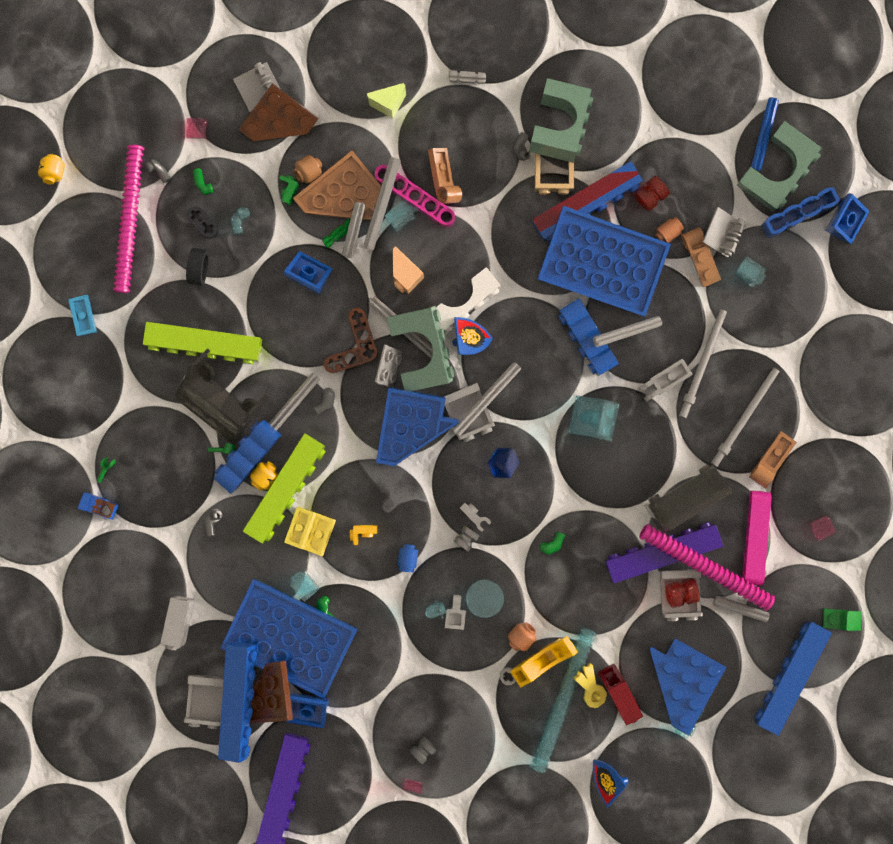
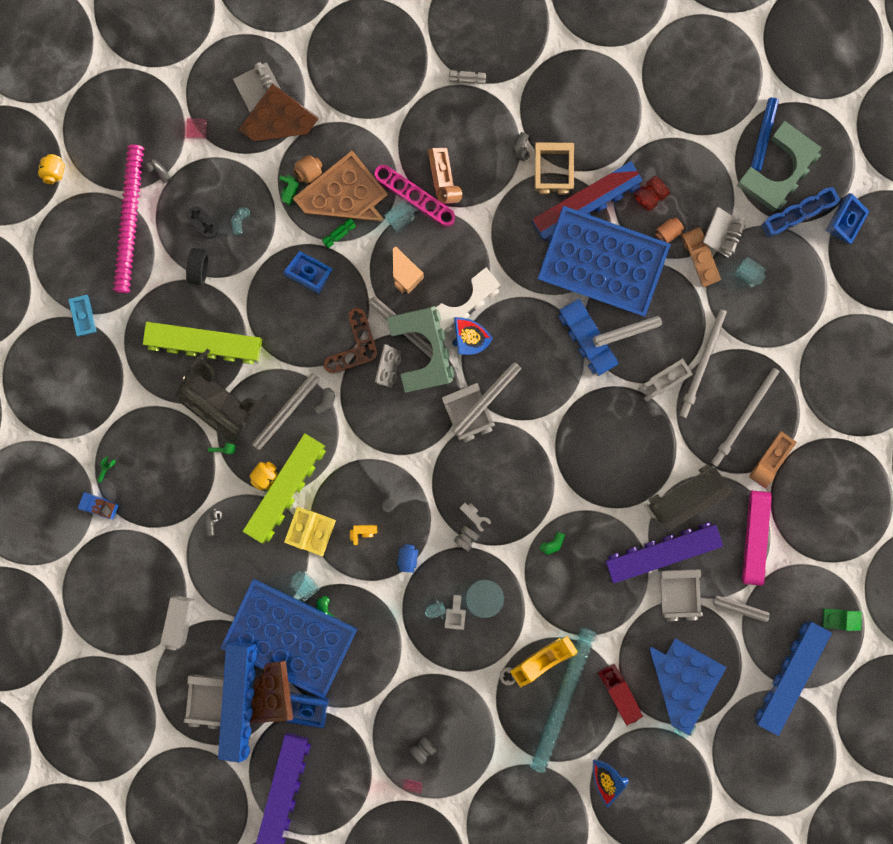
(199, 182): green arm -> none
(248, 455): blue brick -> none
(353, 230): light grey axle -> none
(381, 204): light grey axle -> none
(388, 99): yellowish green slope -> none
(410, 424): blue wing -> none
(503, 463): clear blue panel -> none
(522, 636): nougat head -> none
(564, 143): sand green arch -> none
(594, 418): clear light blue slope -> none
(594, 694): light yellow piece -> none
(682, 593): clear red wheel -> none
(707, 567): dark pink piece -> none
(822, 528): clear pink tile -> none

